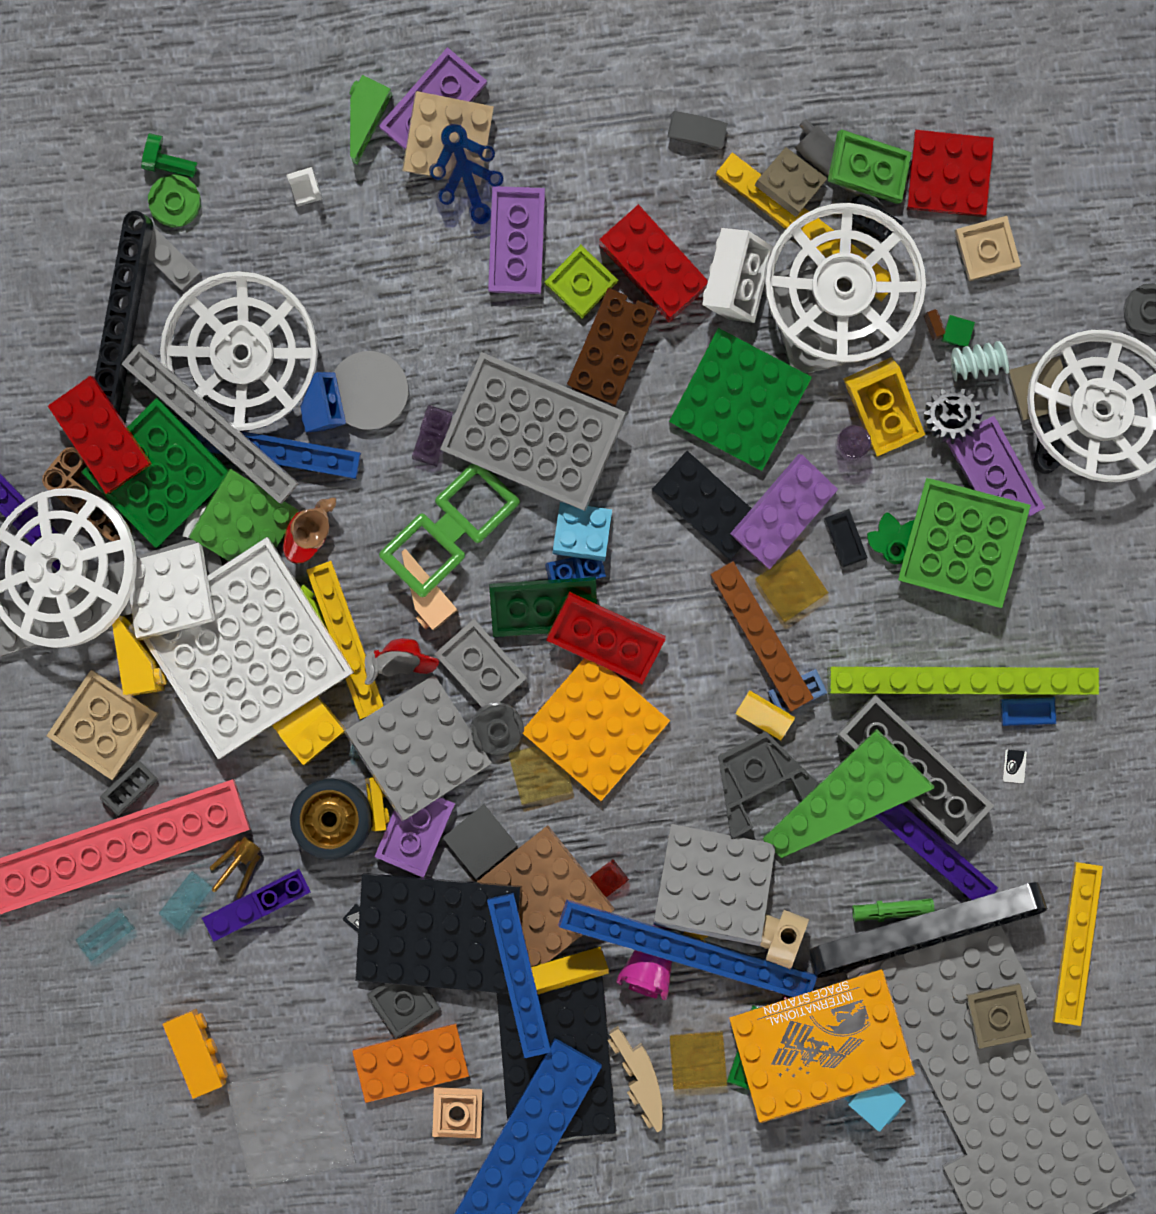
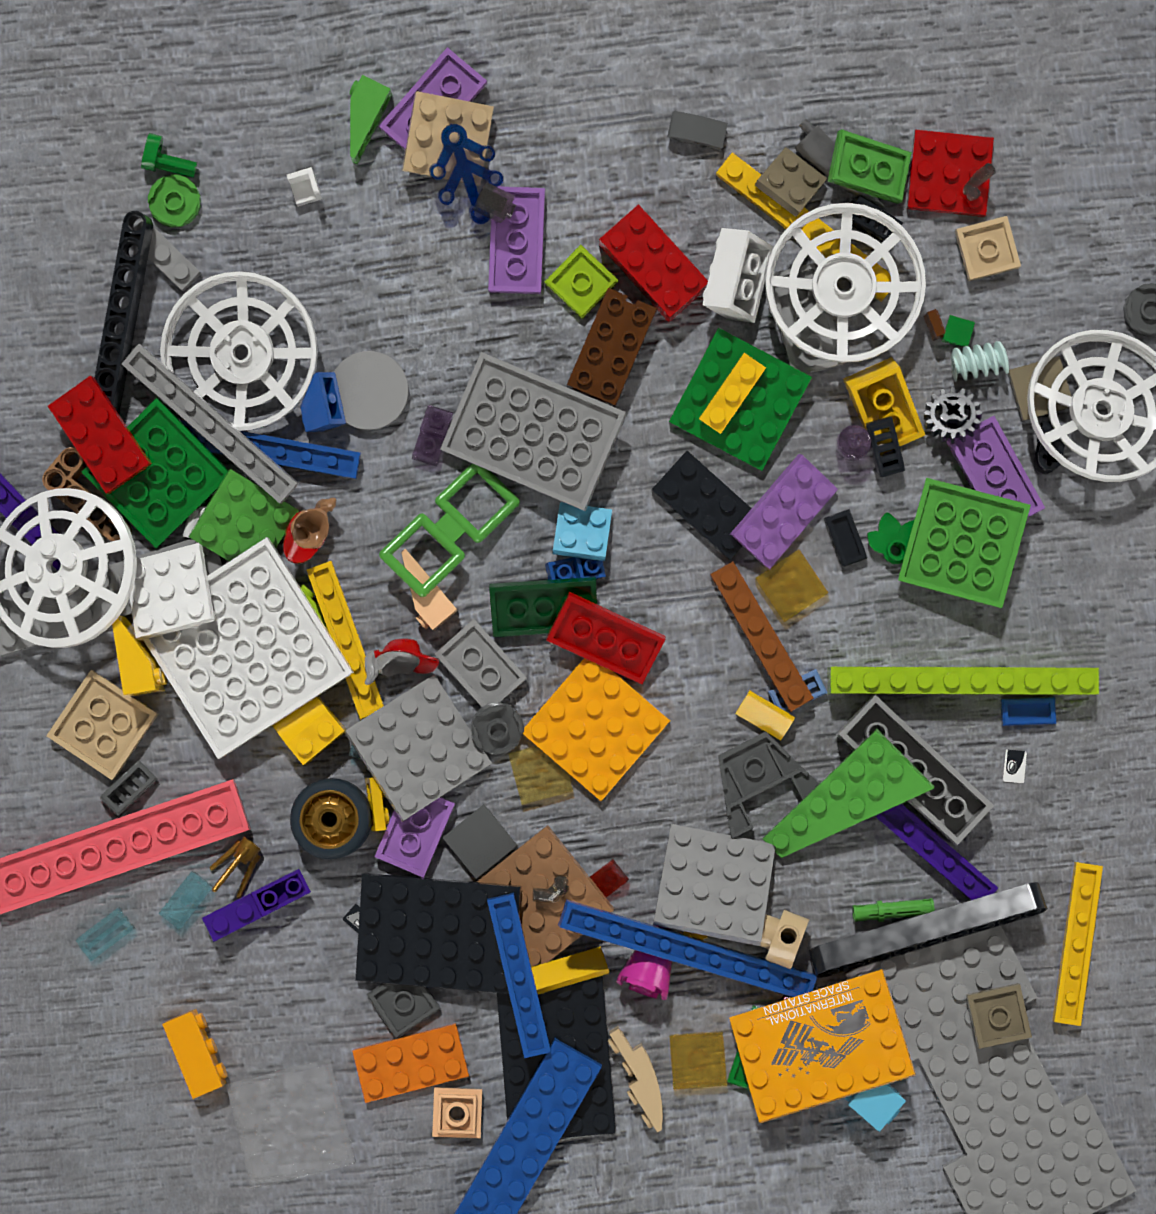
(494, 203): none -> clear smoke brick
(554, 893): none -> clear smoke arm
(732, 393): none -> yellow plate
(891, 467): none -> black slope
(979, 177): none -> clear smoke arm

